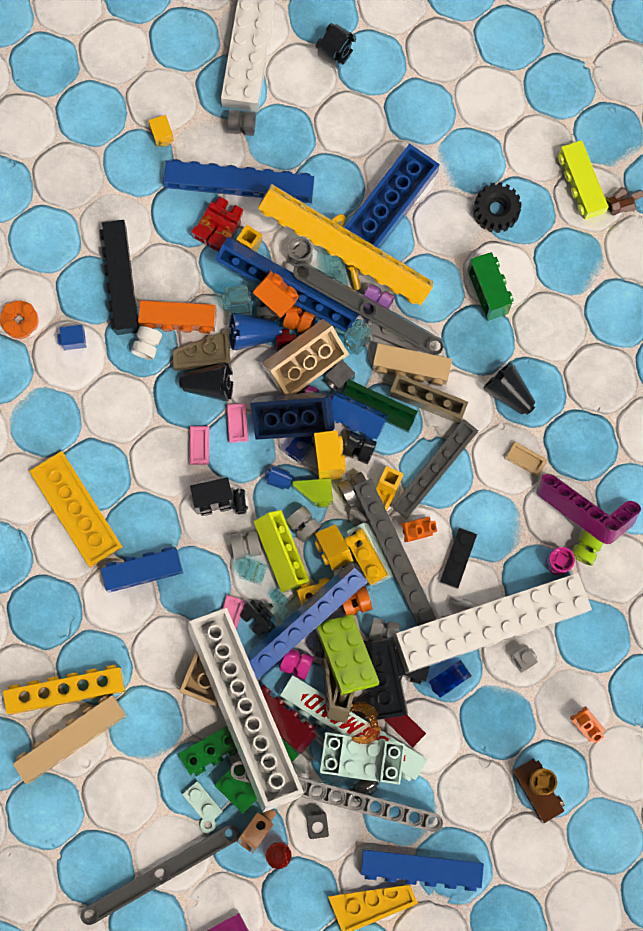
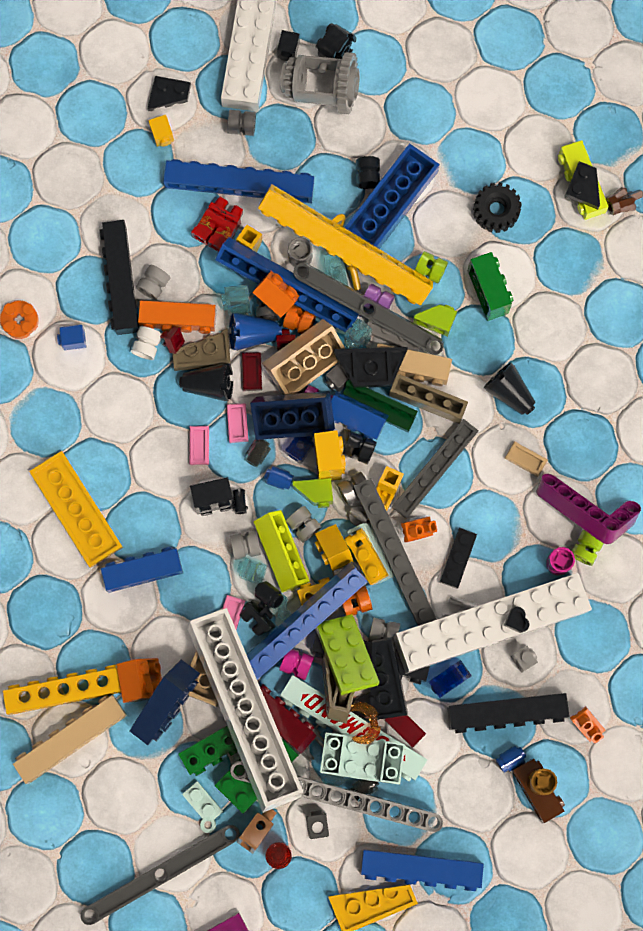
(139, 678): none -> orange slope
(153, 281): none -> light grey wheel
(165, 702): none -> dark blue brick
(168, 92): none -> black wing
(173, 339): none -> dark red tile
(252, 371): none -> dark red tile
(257, 452): none -> clear smoke brick
(268, 594): none -> black brick
(288, 45): none -> black brick
(345, 81): none -> light grey piece
(368, 172): none -> black wheel
(371, 365): none -> black wing
(437, 269): none -> lime wheel
(437, 319): none -> lime slope
(508, 711): none -> black brick
(511, 759): none -> blue brick
(517, 621): none -> black tile
(584, 186): none -> black wing

